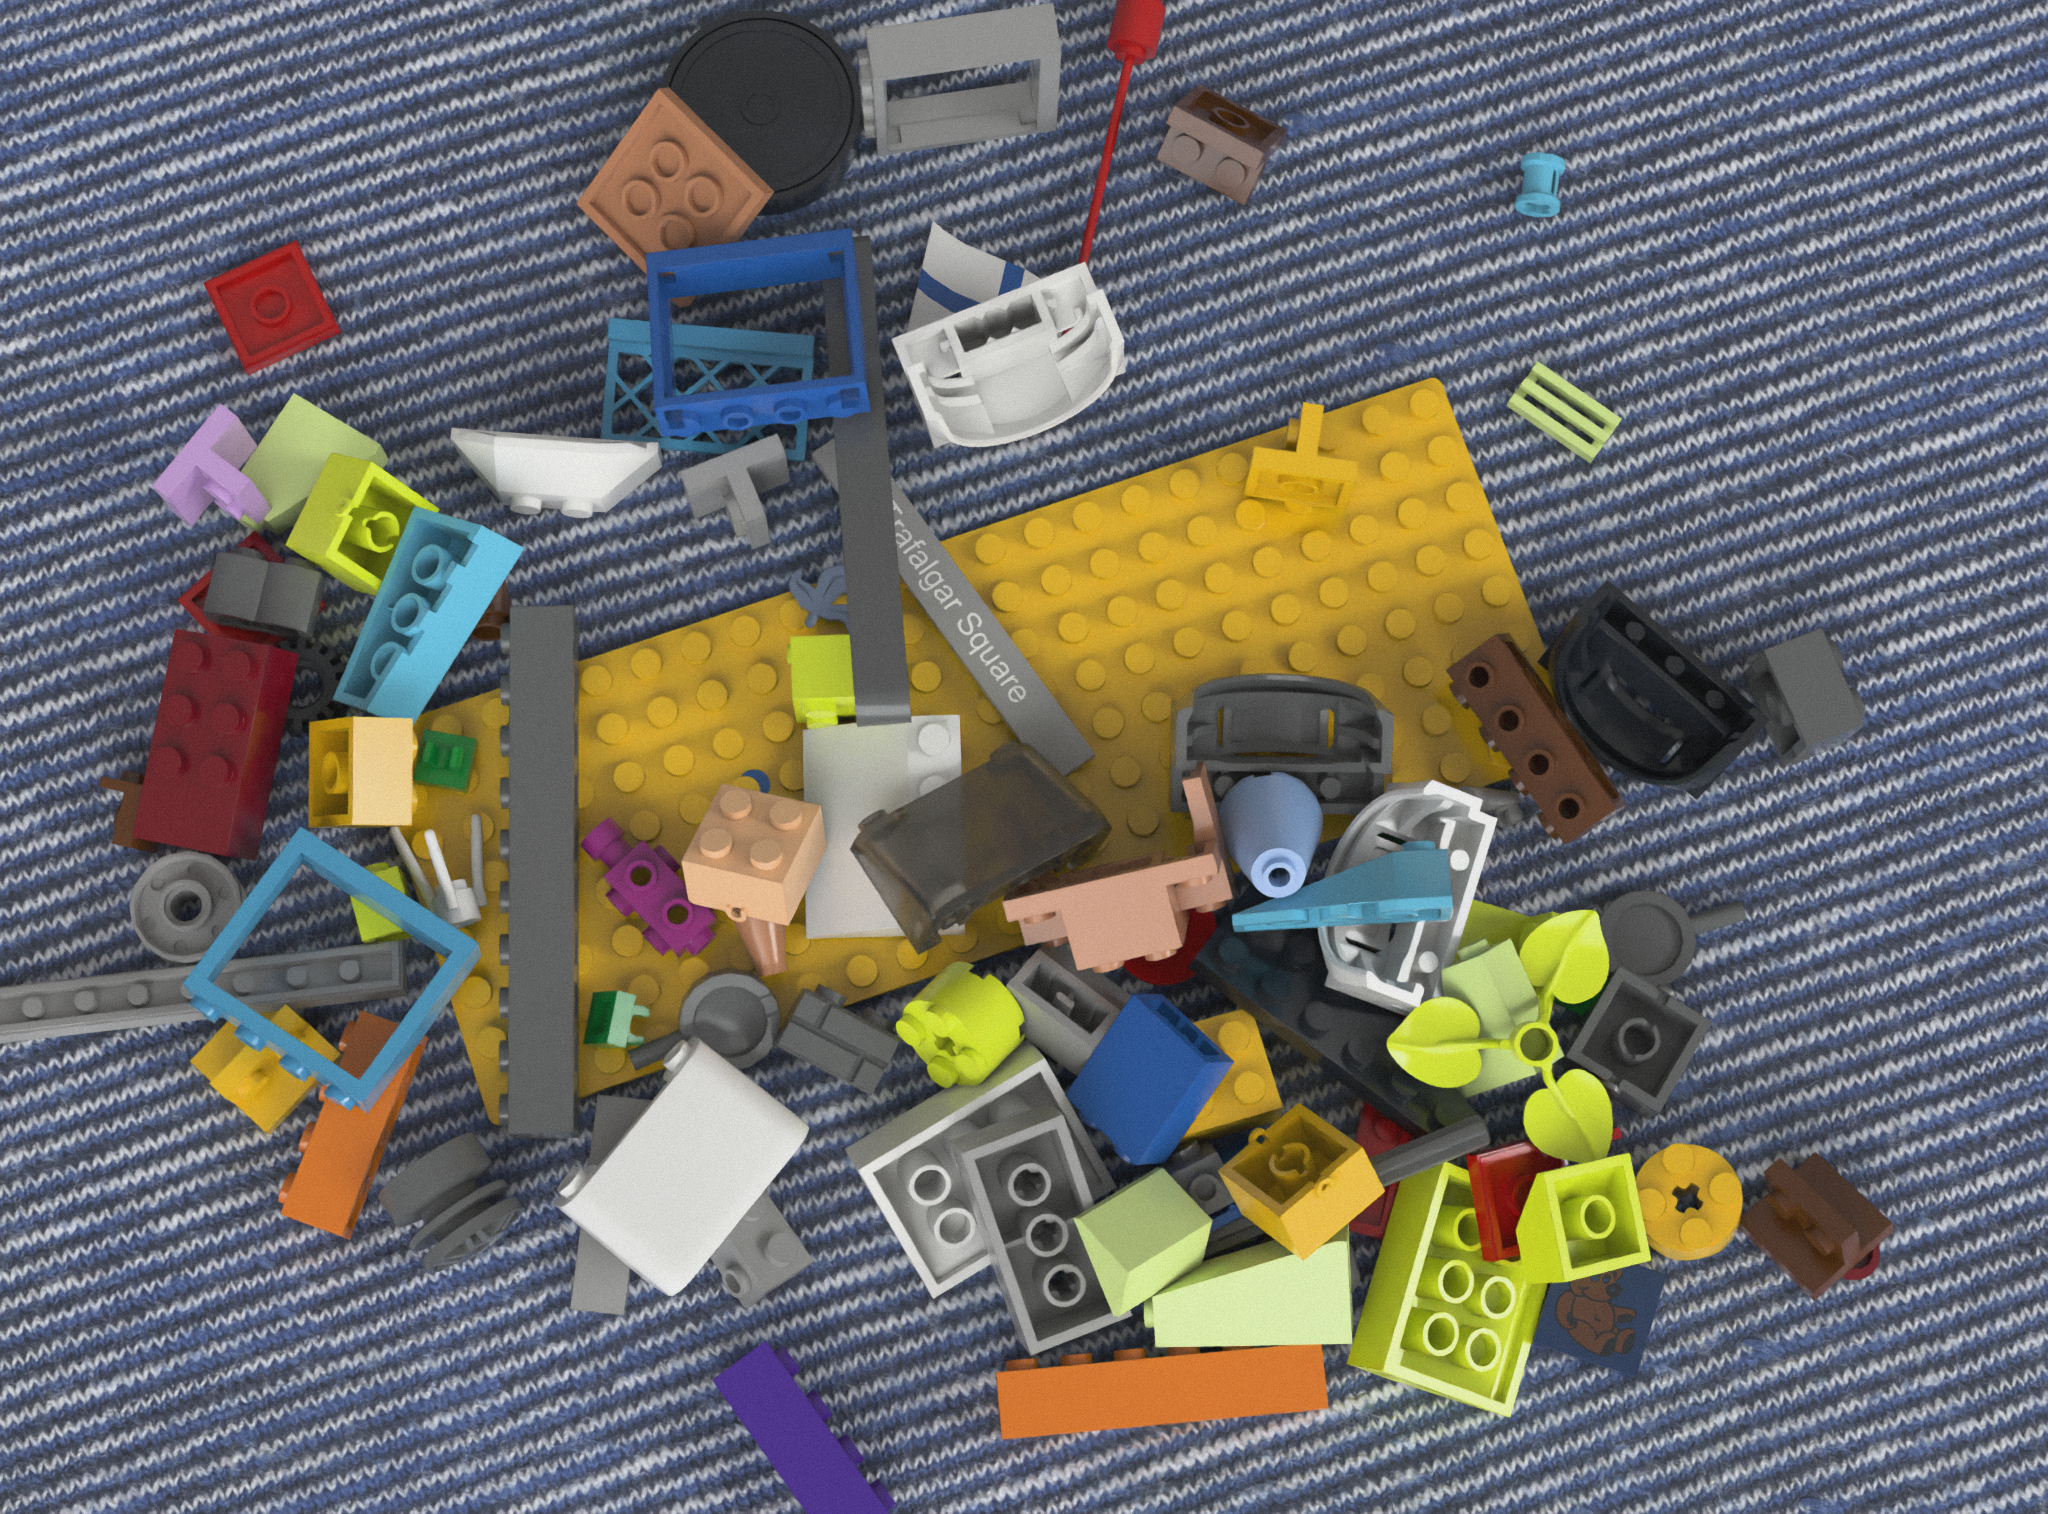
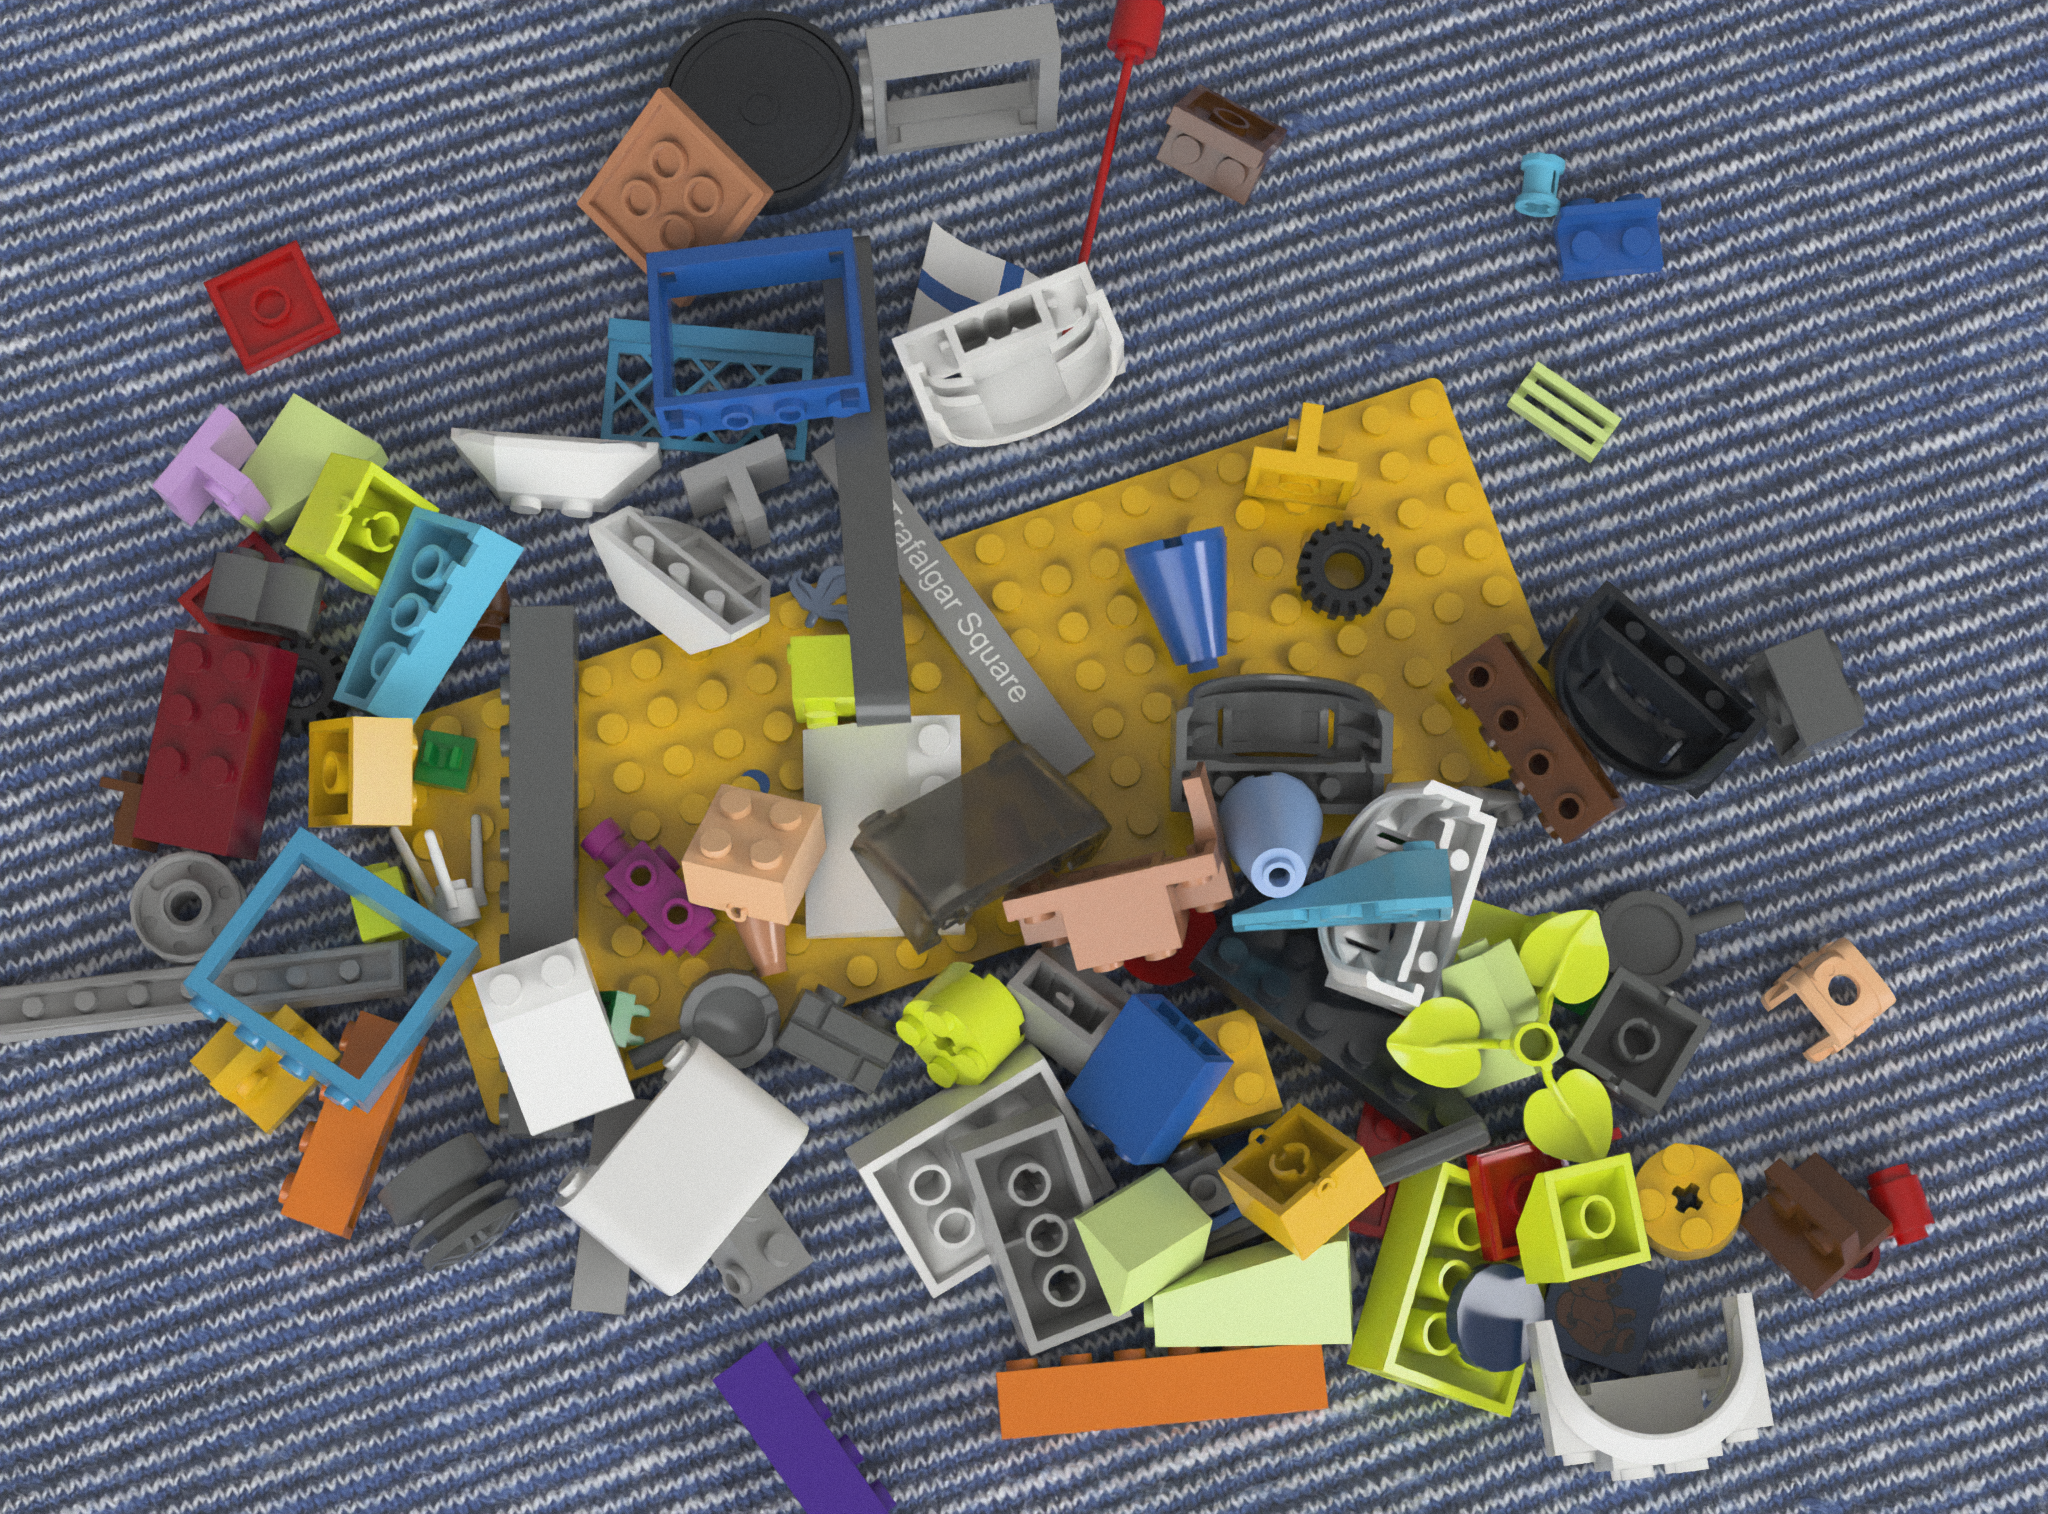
(554, 1036): none -> white slope
(681, 579): none -> white wedge
(1186, 594): none -> blue cone
(1354, 542): none -> black tyre
(1491, 1315): none -> dark blue tile
(1608, 237): none -> blue bracket
(1654, 1417): none -> white piece
(1811, 981): none -> light nougat piece
(1902, 1201): none -> red brick

